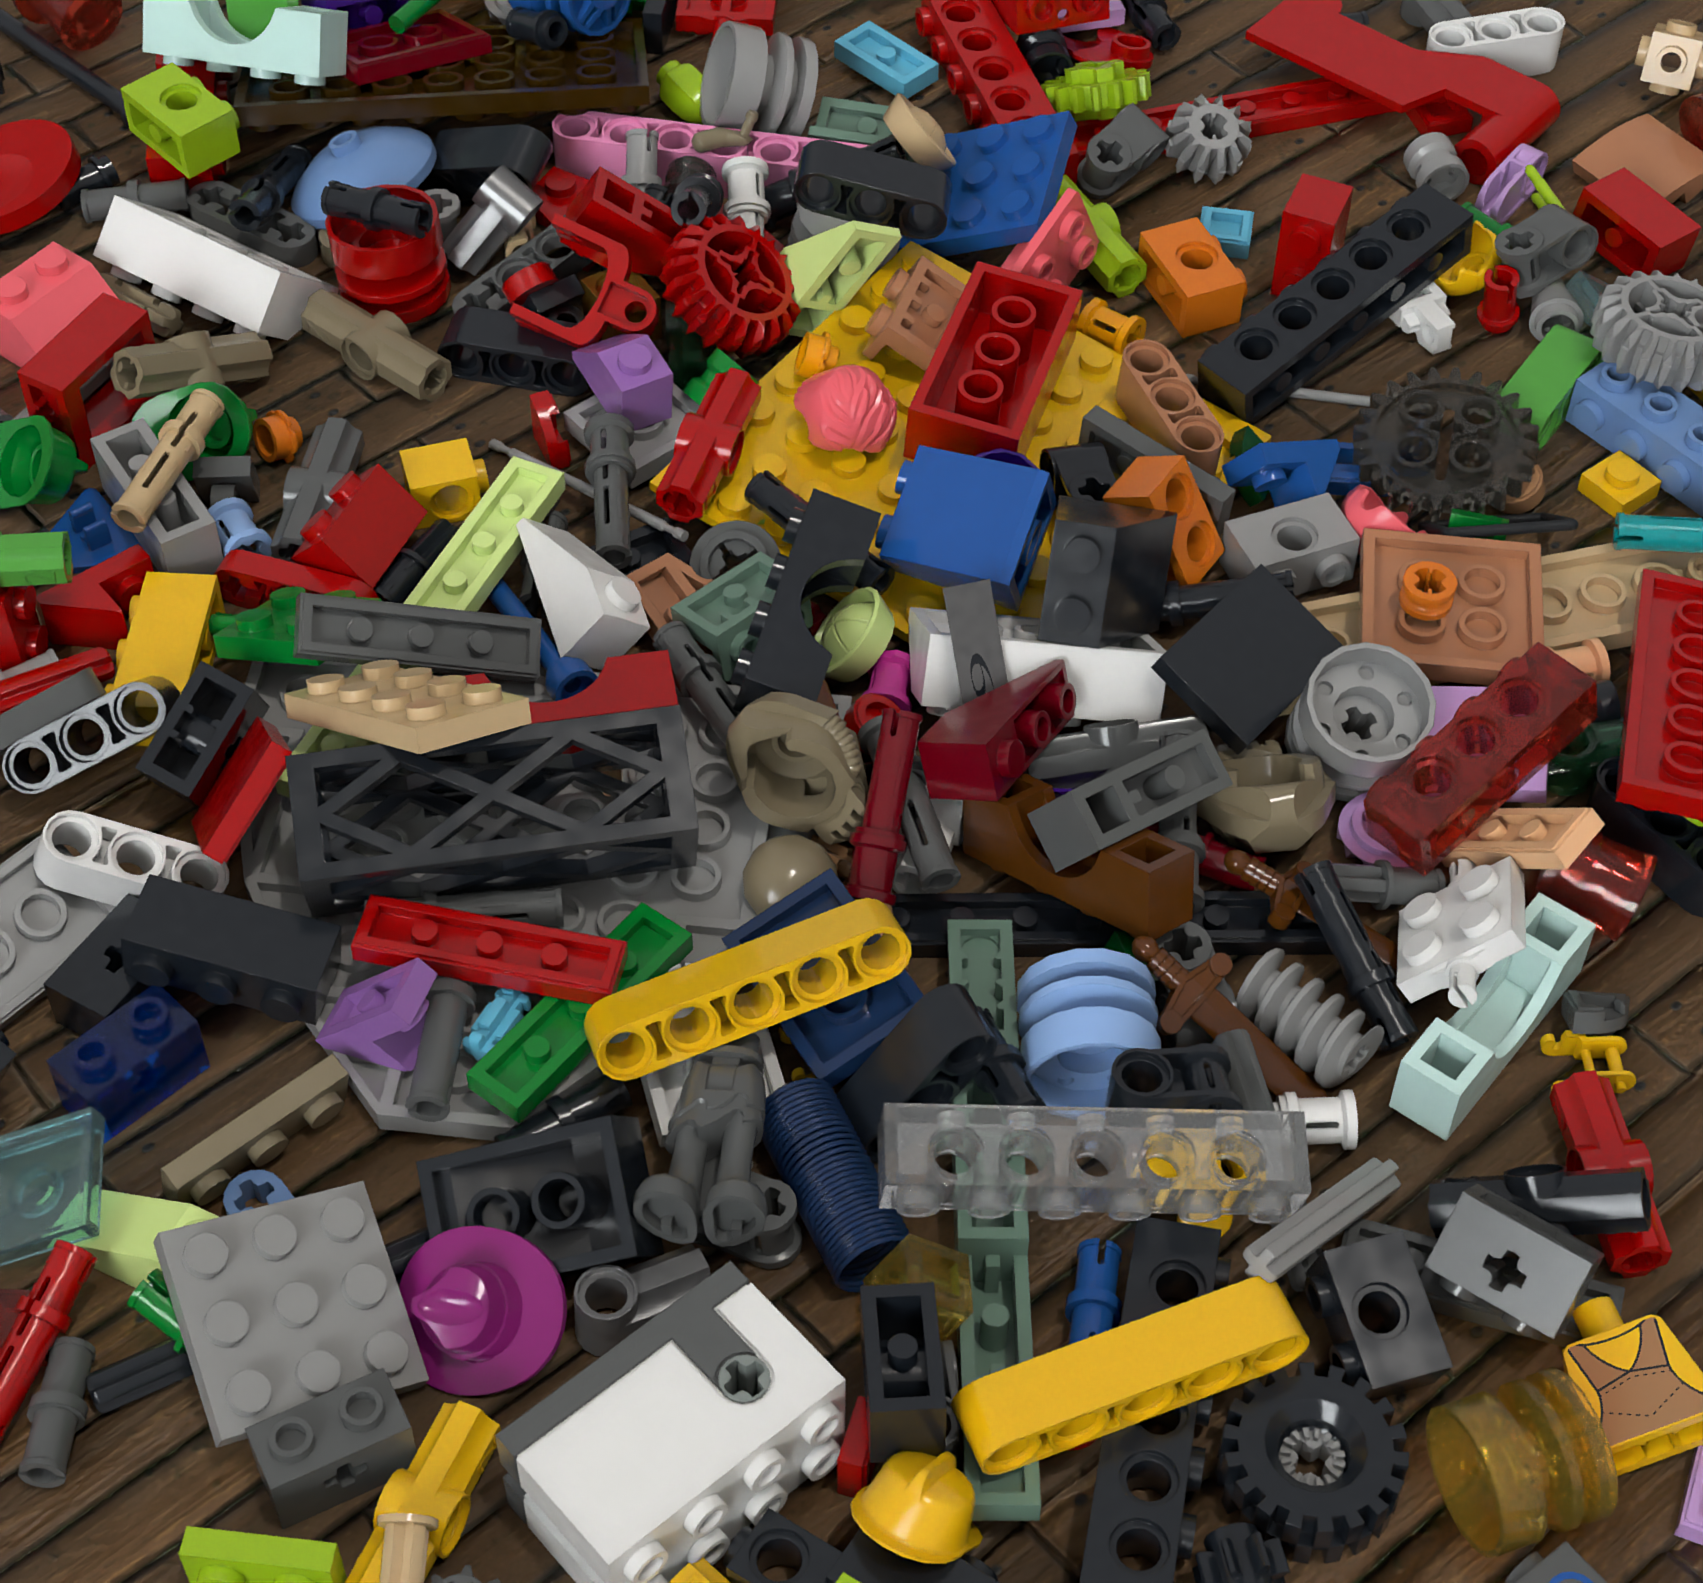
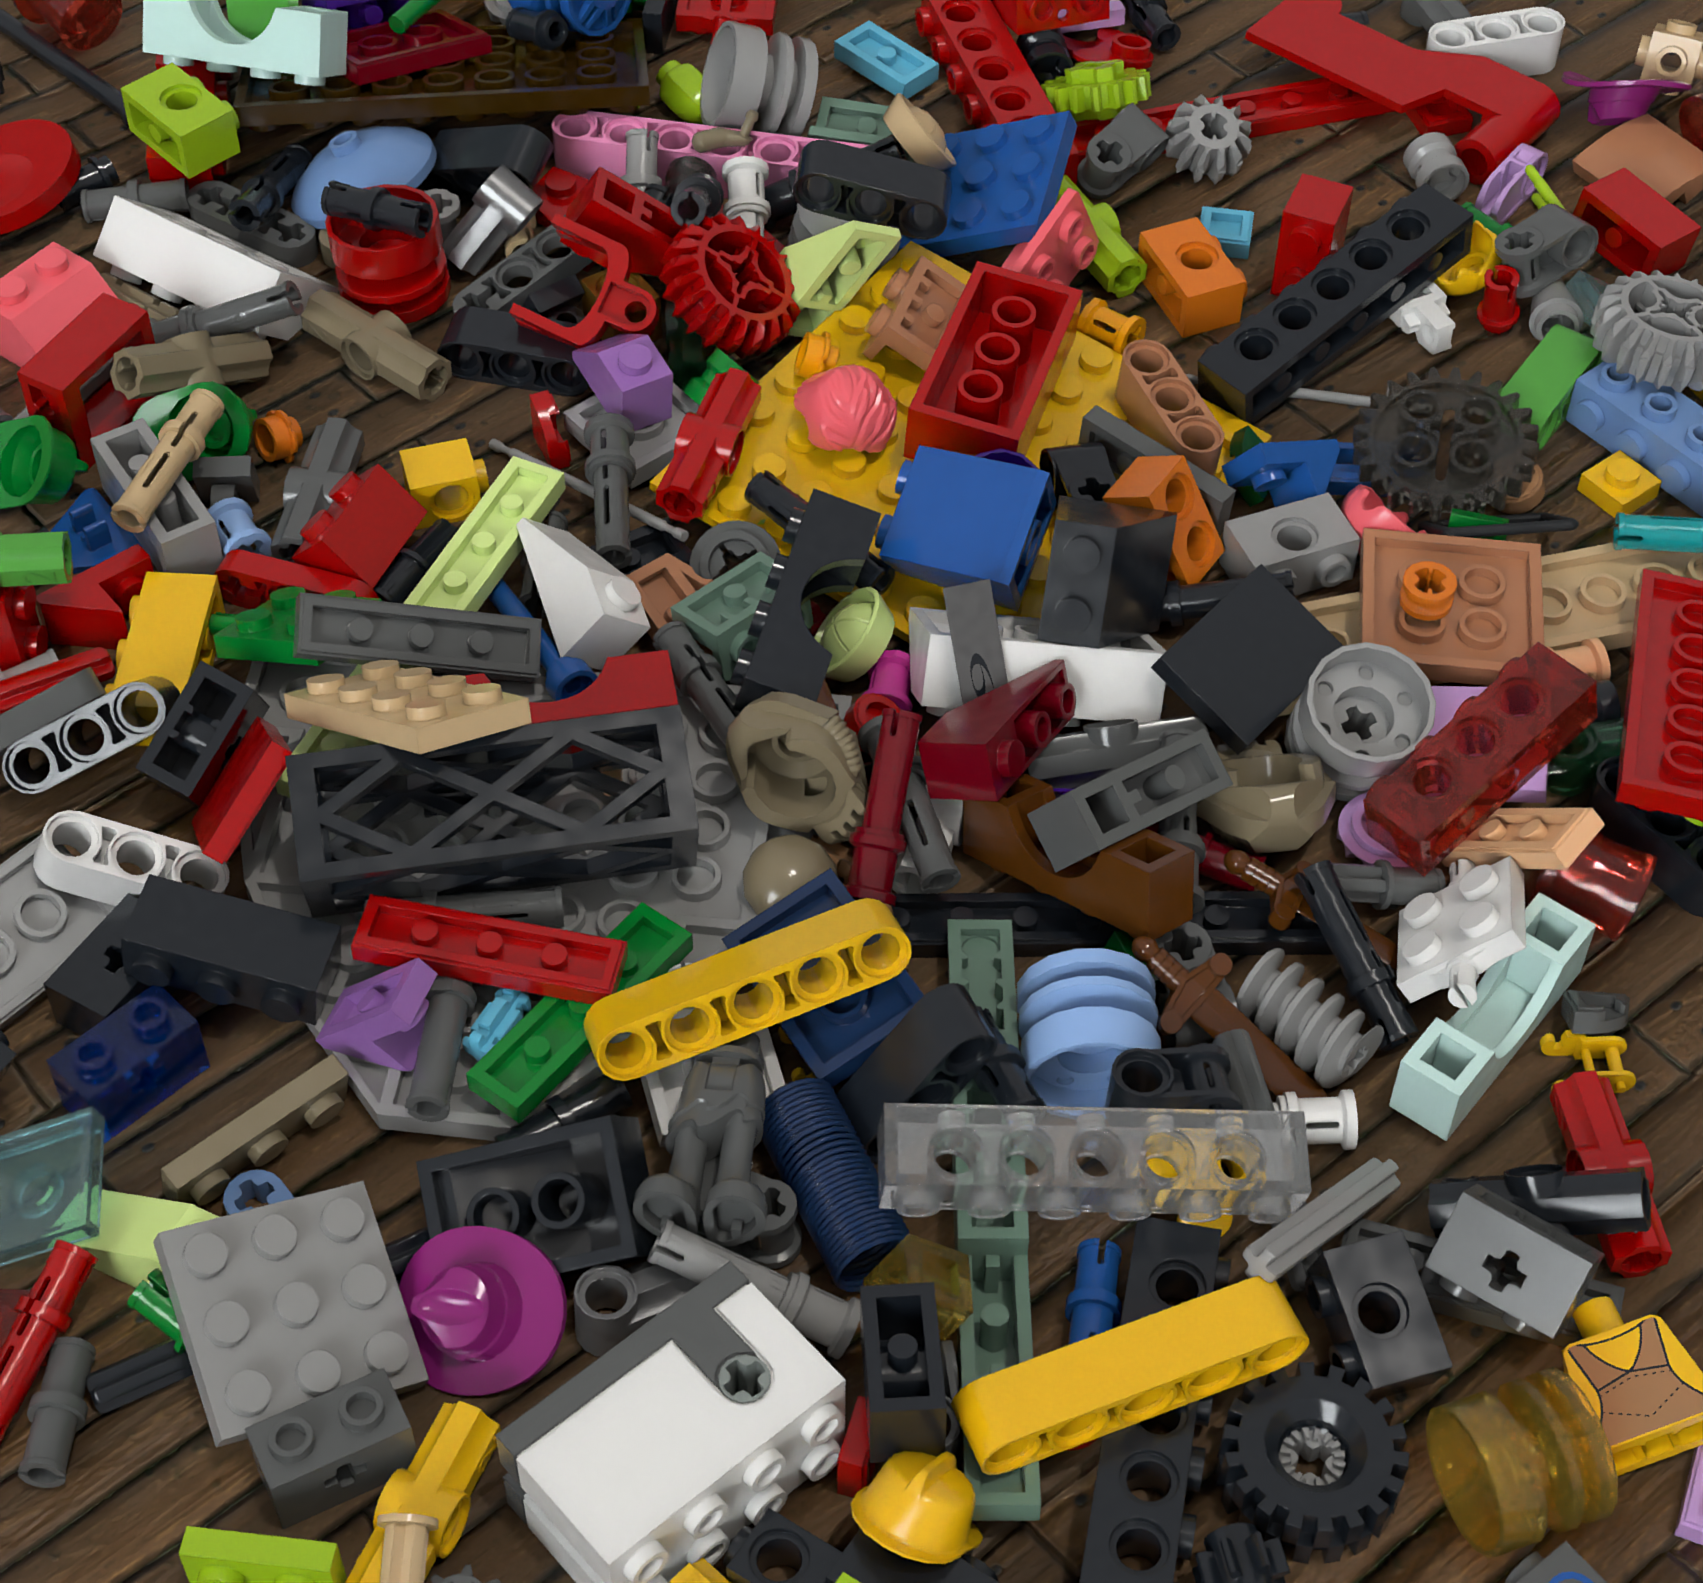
(234, 315): none -> dark grey pin
(528, 281): red tile -> none
(808, 1308): none -> light grey pin
(1621, 99): none -> magenta hat

